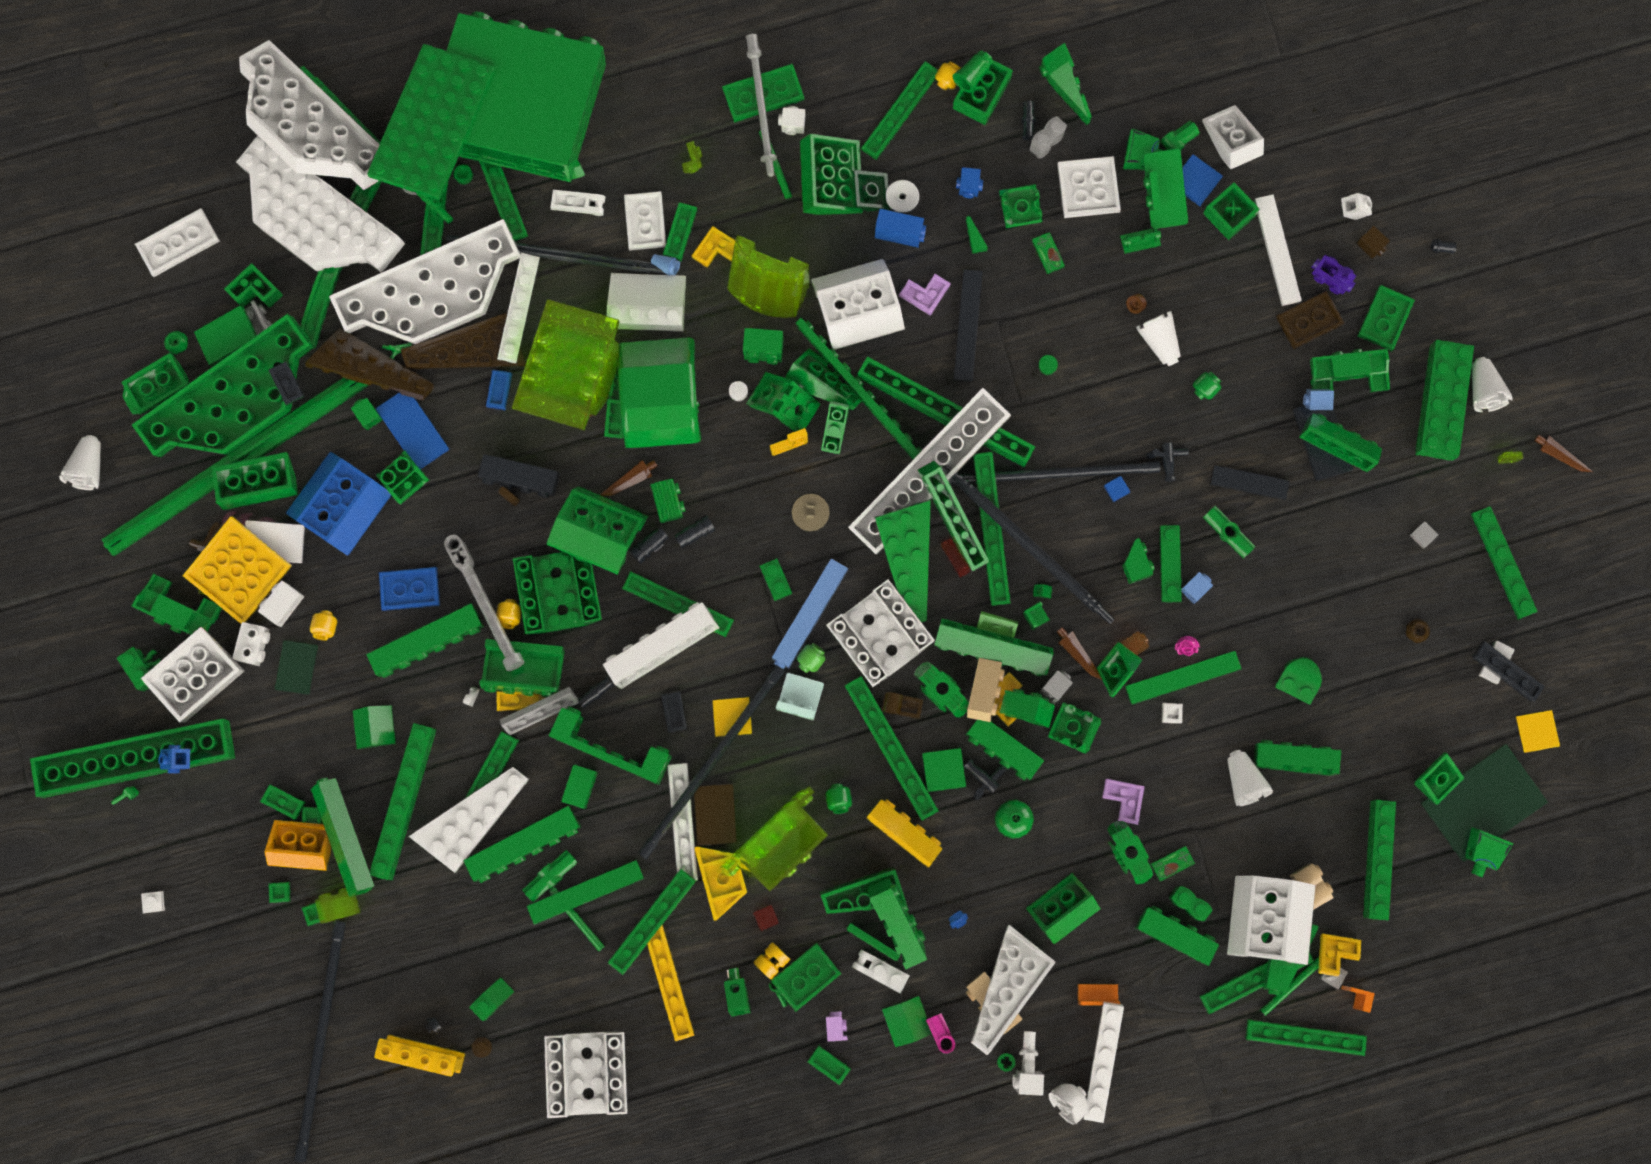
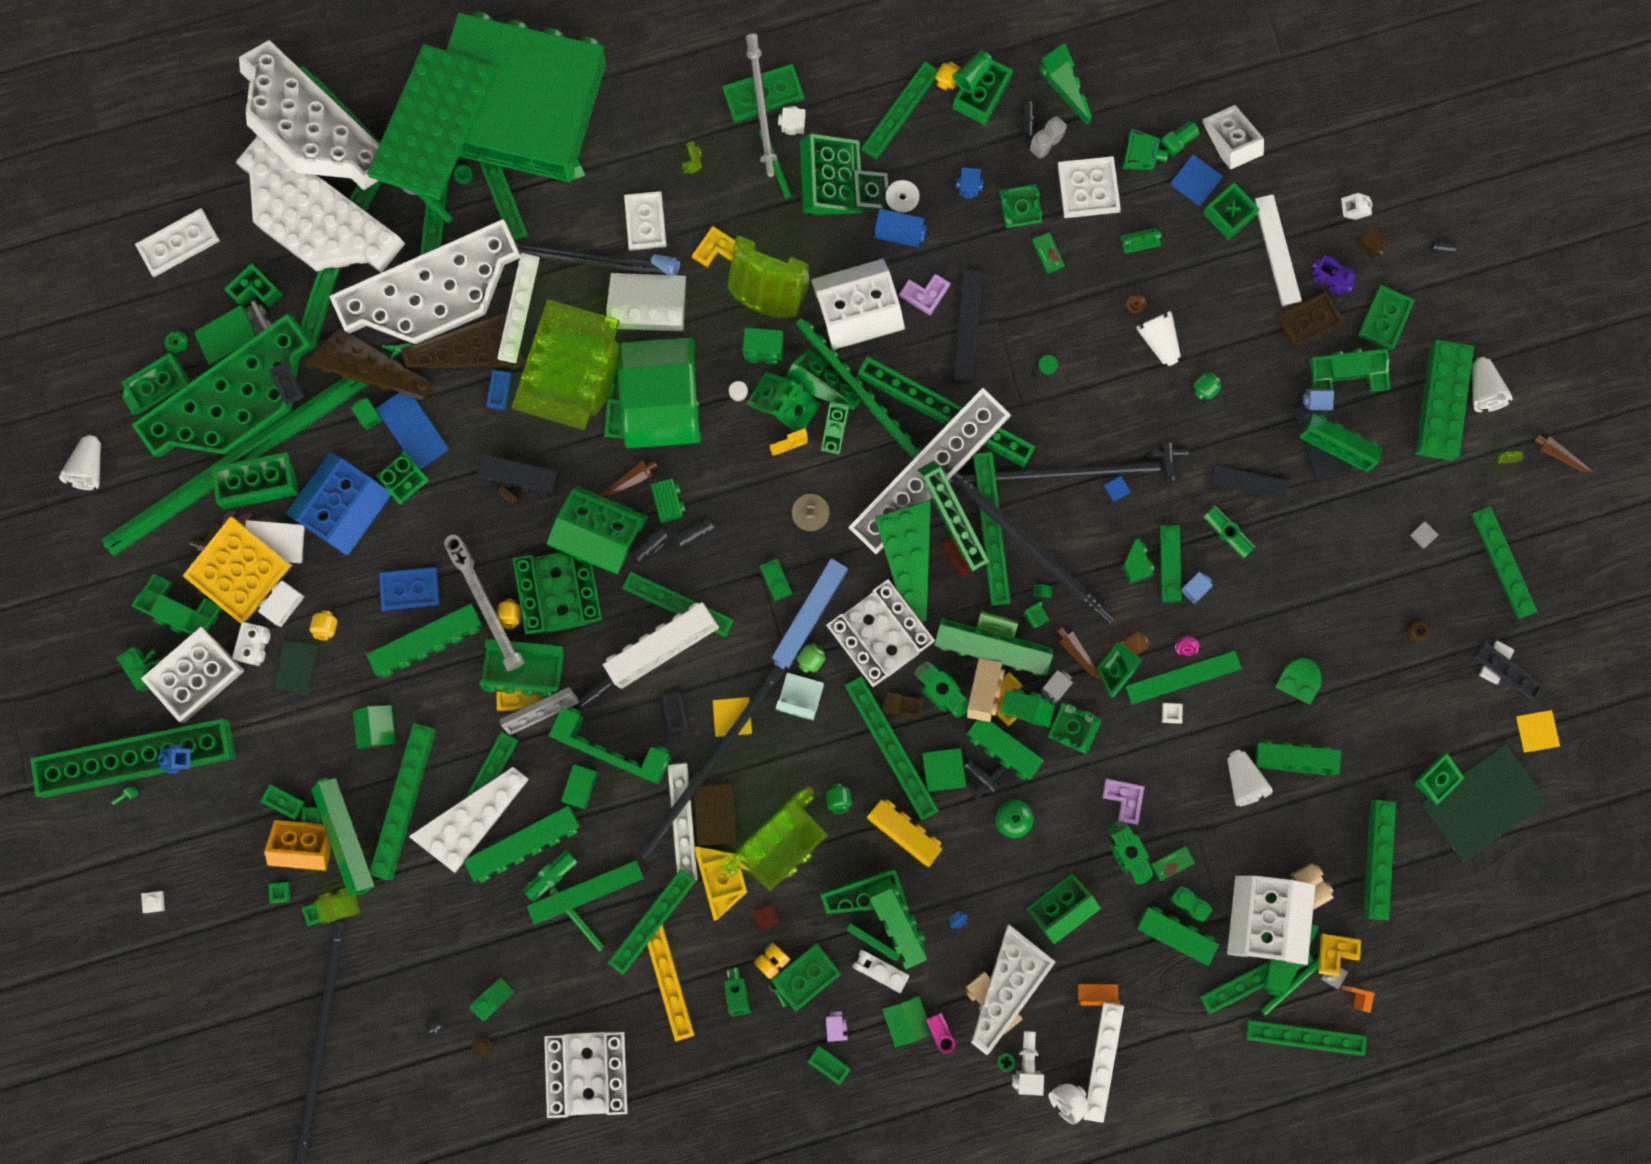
(419, 1055): yellow fence -> none
(470, 699): white tile -> none
(577, 202): white plate -> none
(680, 231): green plate -> none
(976, 240): green piece -> none
(1165, 189): green bracket -> none
(1486, 851): green torso -> none

